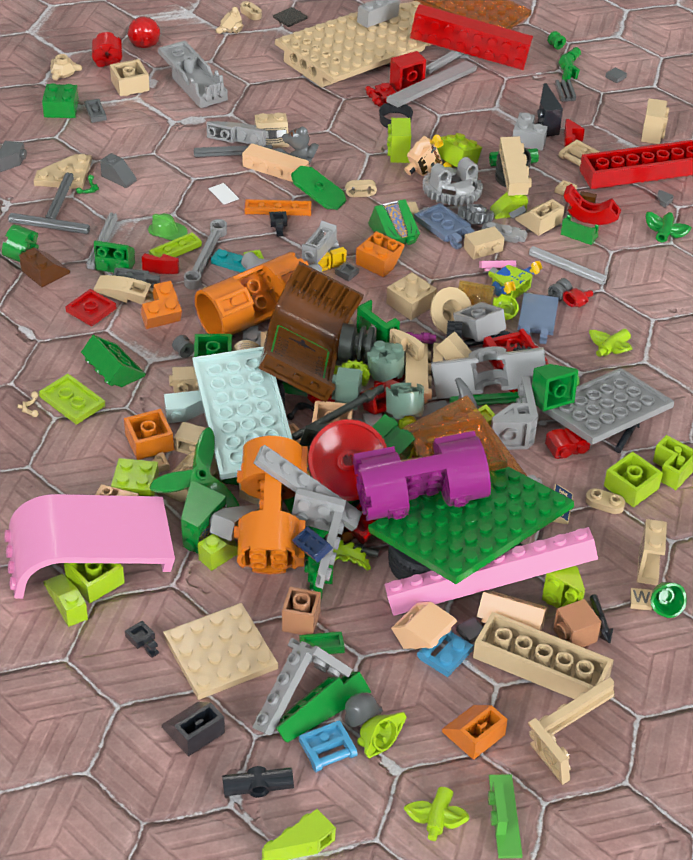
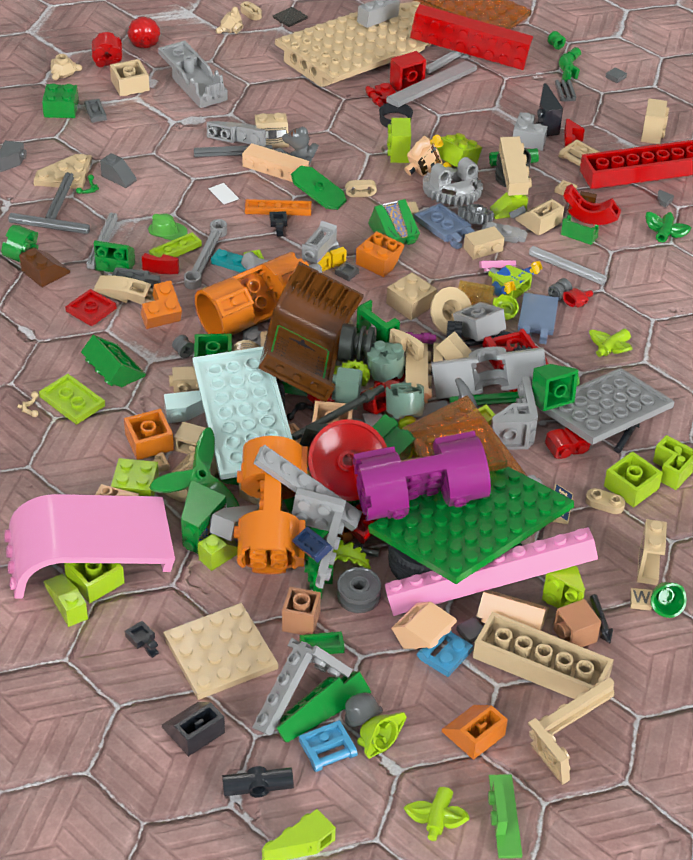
(359, 590): none -> dark grey wheel

